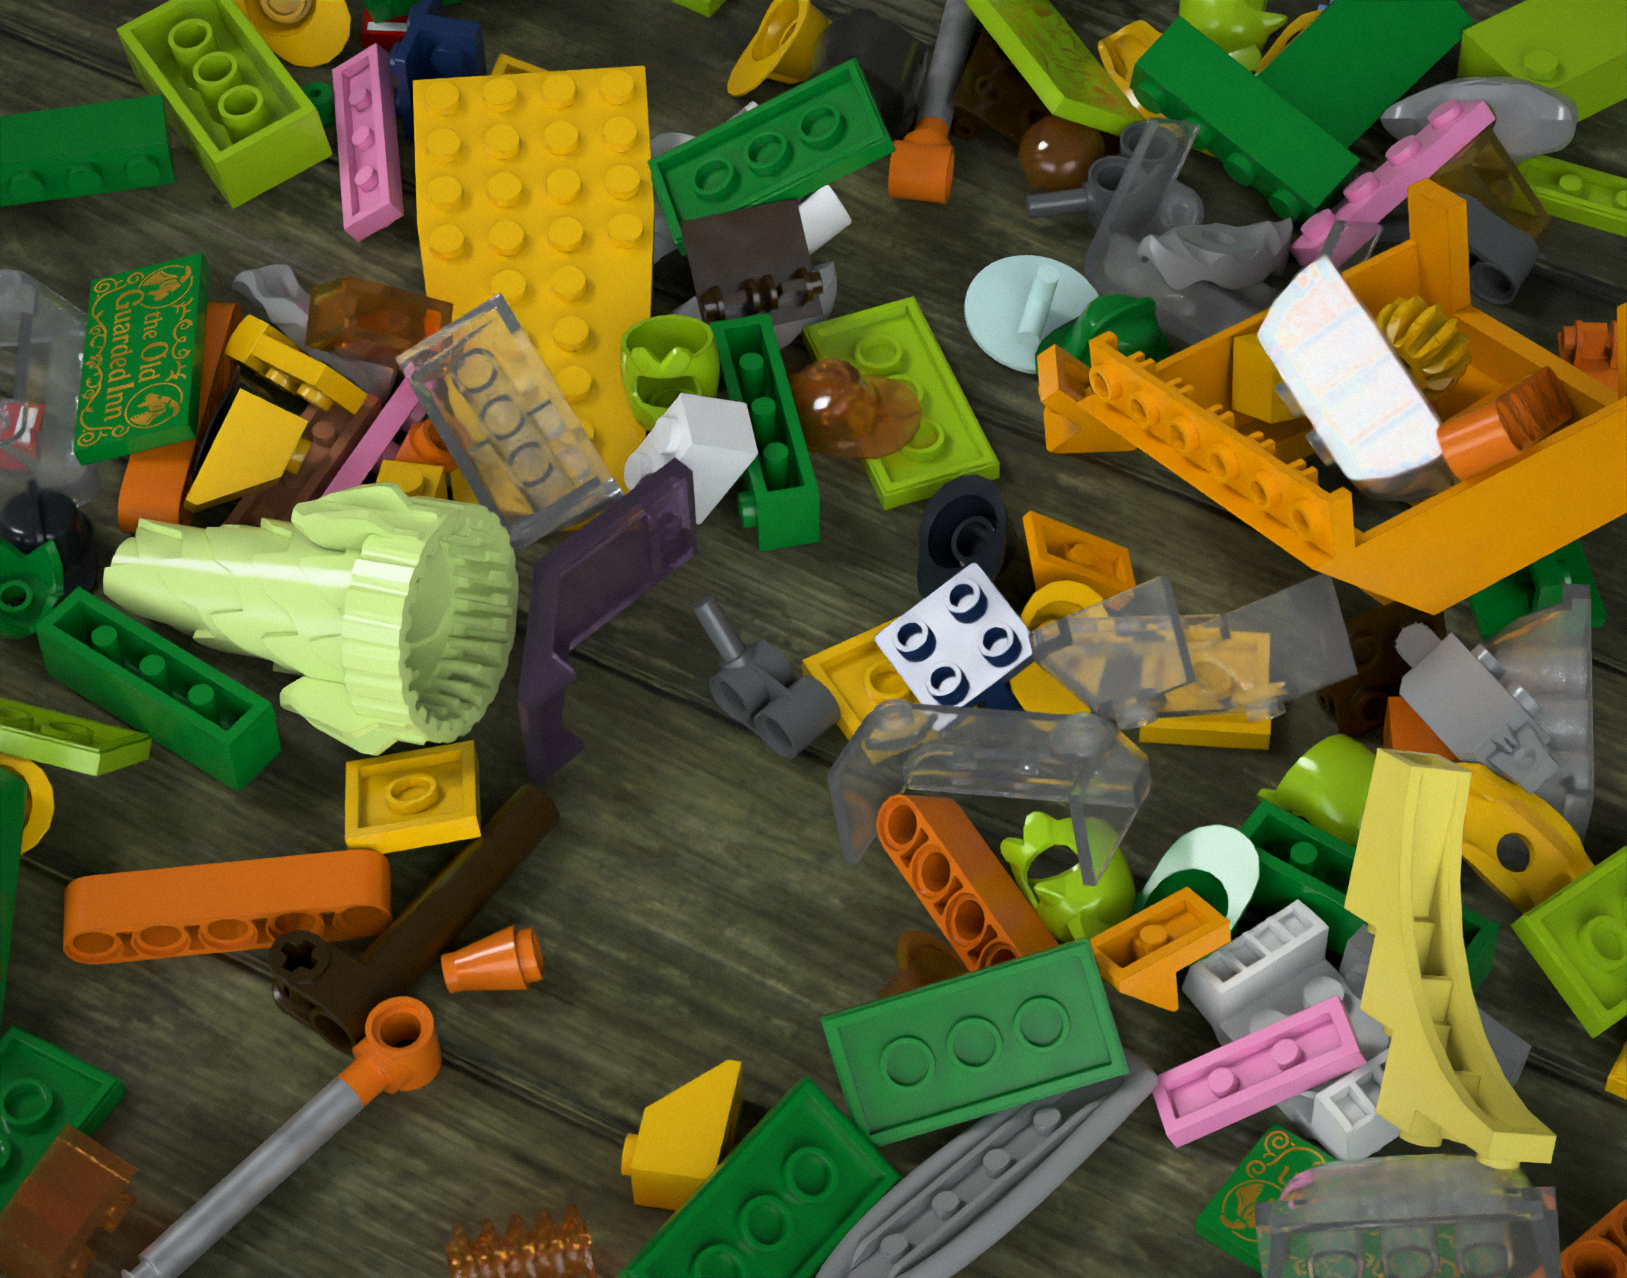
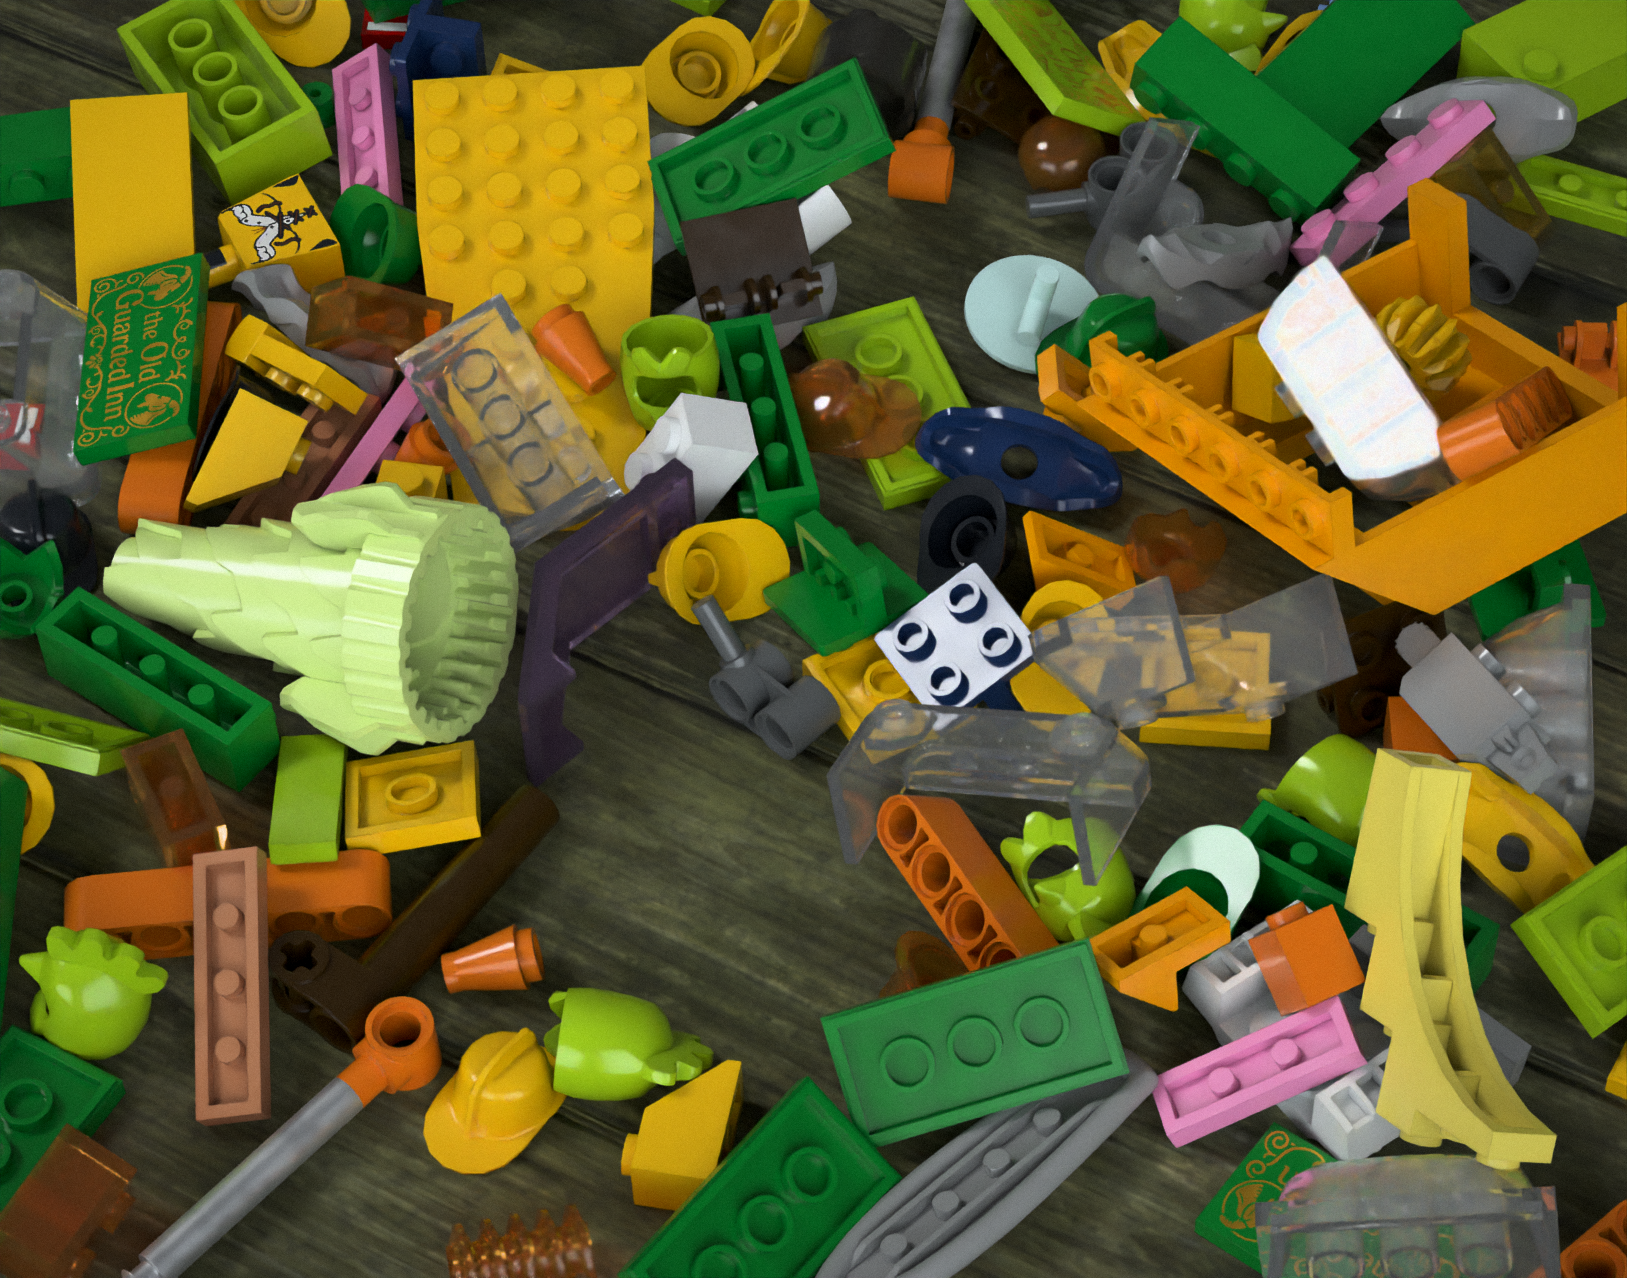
(93, 991): none -> lime piece
(130, 184): none -> yellow tile
(174, 799): none -> clear orange brick
(231, 986): none -> nougat plate
(277, 228): none -> yellow torso
(308, 800): none -> lime tile
(376, 236): none -> green piece
(493, 1103): none -> yellow piece
(571, 346): none -> orange cone
(618, 1046): none -> lime piece
(698, 71): none -> yellow piece
(723, 560): none -> yellow piece
(843, 588): none -> green bracket
(1069, 471): none -> dark blue piece
(1174, 548): none -> clear orange hair
(1305, 957): none -> orange brick

